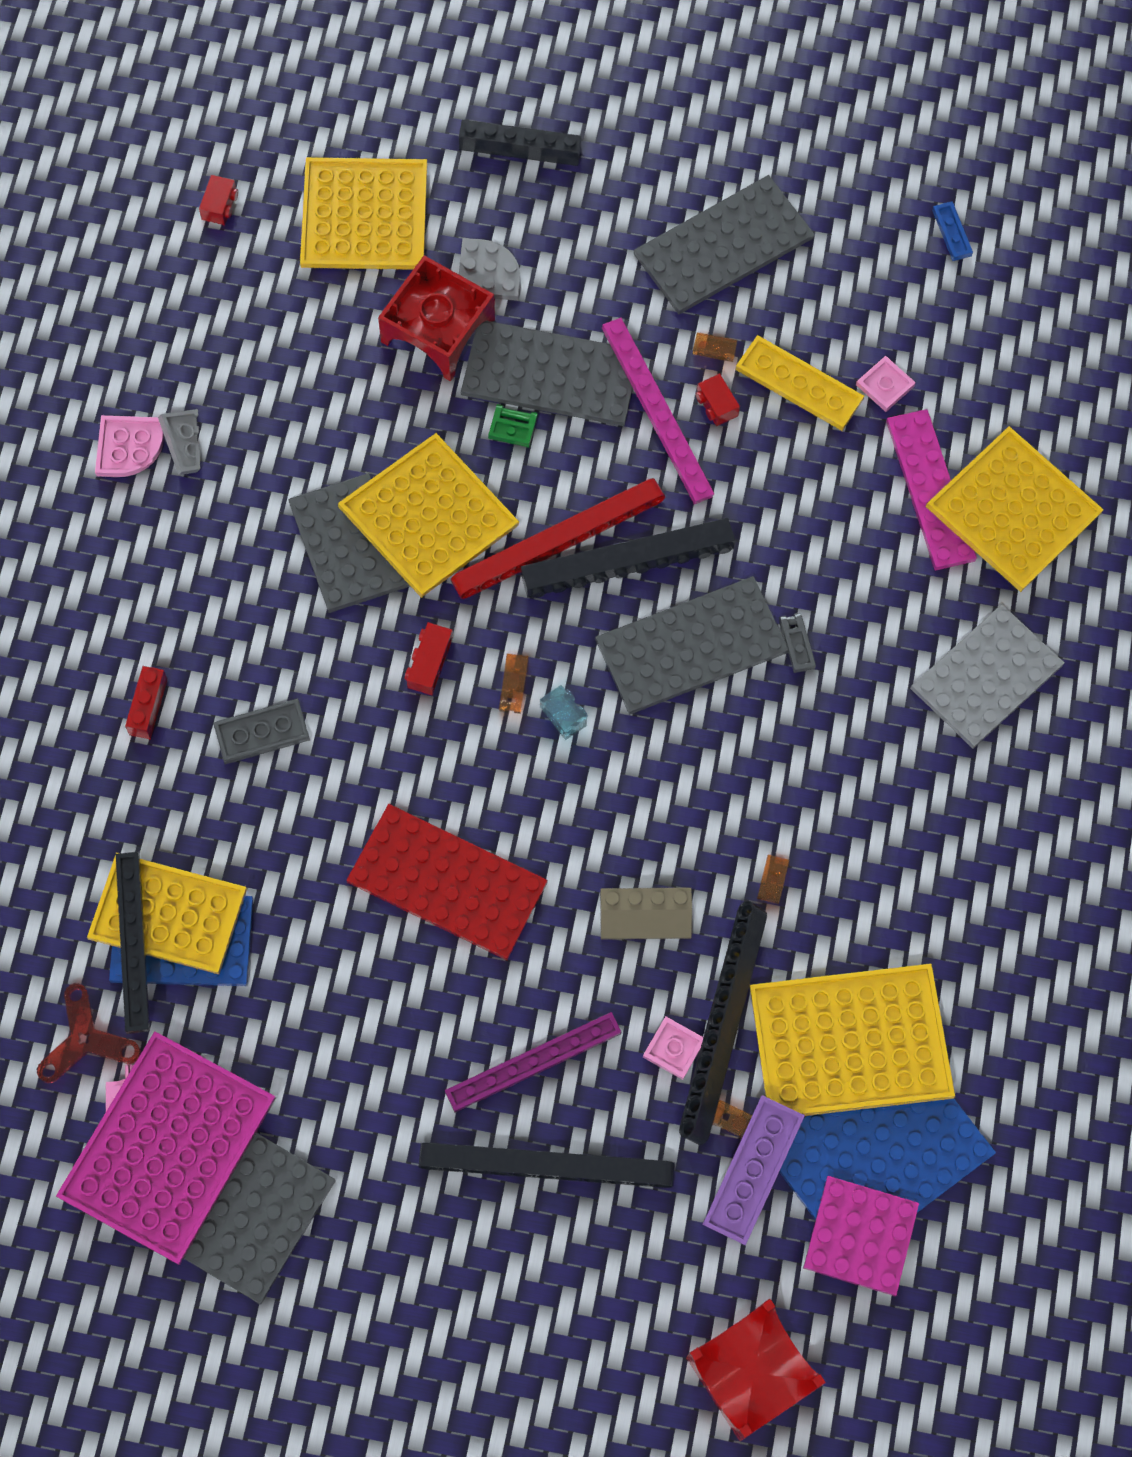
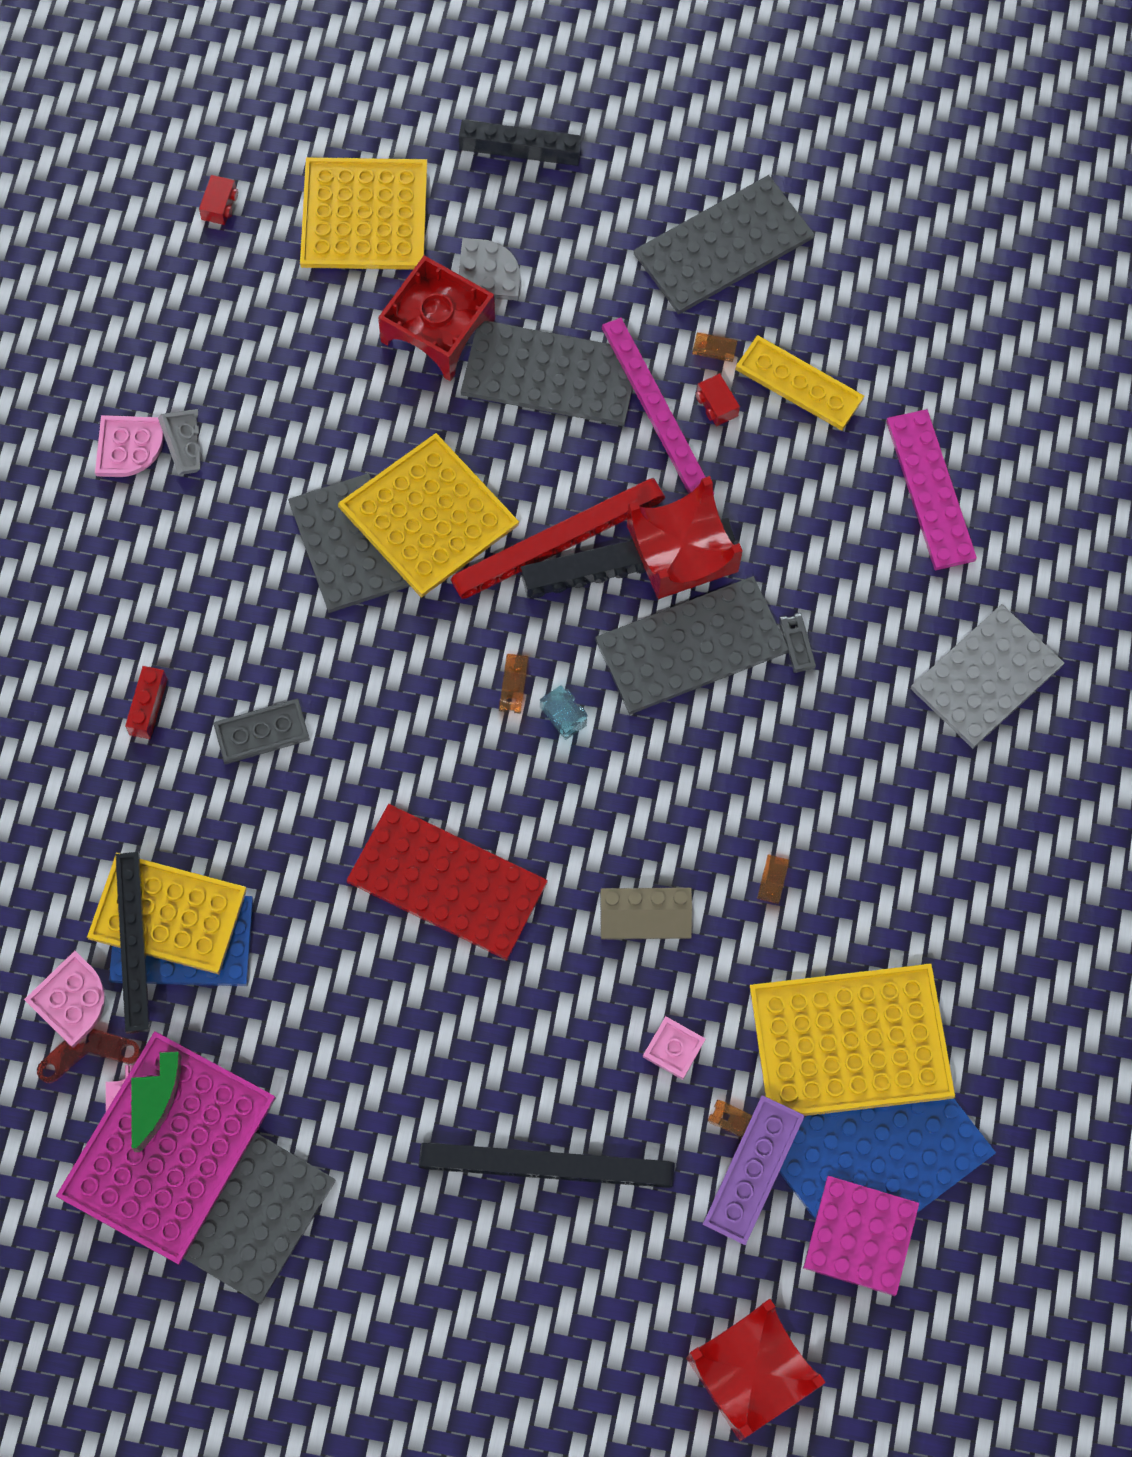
(70, 999): none -> bright pink plate
(153, 1099): none -> green slope
(429, 658): red brick -> none
(512, 431): green plate -> none
(532, 1062): magenta plate -> none
(683, 542): none -> red piece
(723, 1023): black beam -> none
(885, 383): bright pink plate -> none
(952, 231): blue plate -> none
(1014, 508): yellow plate -> none

